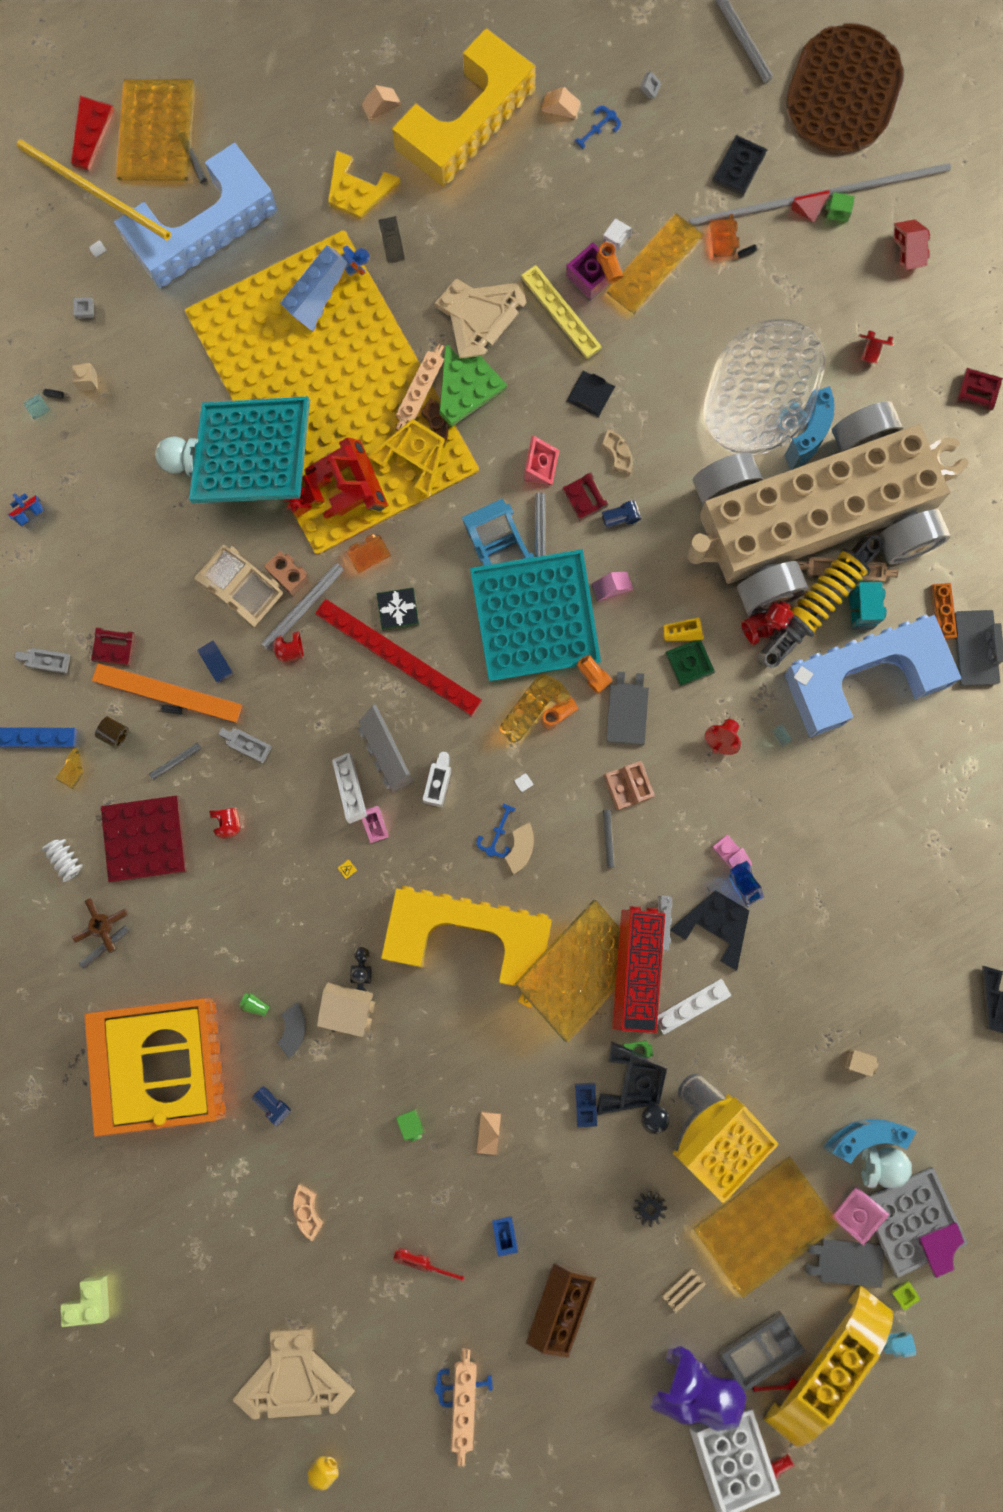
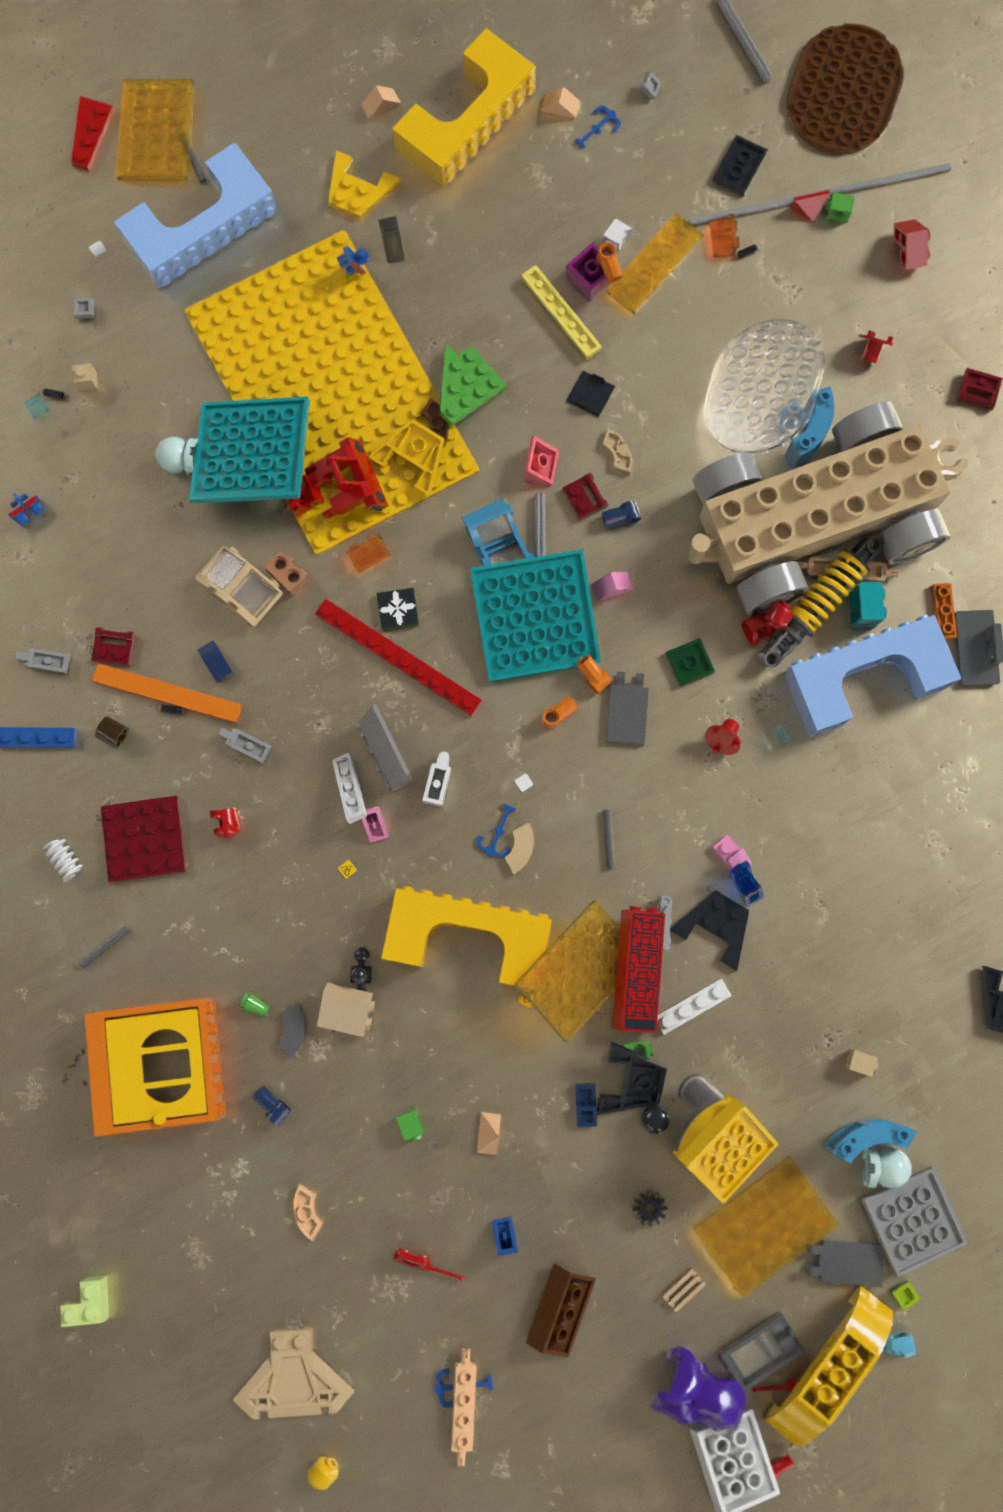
(72, 770): clear yellow slope -> none
(94, 190): yellow piece -> none
(94, 923): reddish brown bar -> none
(174, 761): dark grey bar -> none
(288, 651): red helmet -> none
(303, 605): light grey axle -> none
(314, 287): medium blue wedge -> none
(420, 386): light nougat plate -> none
(480, 313): tan plate -> none
(531, 705): clear yellow beam -> none
(628, 785): nougat slope -> none
(693, 630): yellow slope -> none
(803, 675): white sticker -> none
(860, 1215): bright pink tile -> none
(940, 1248): magenta tile -> none

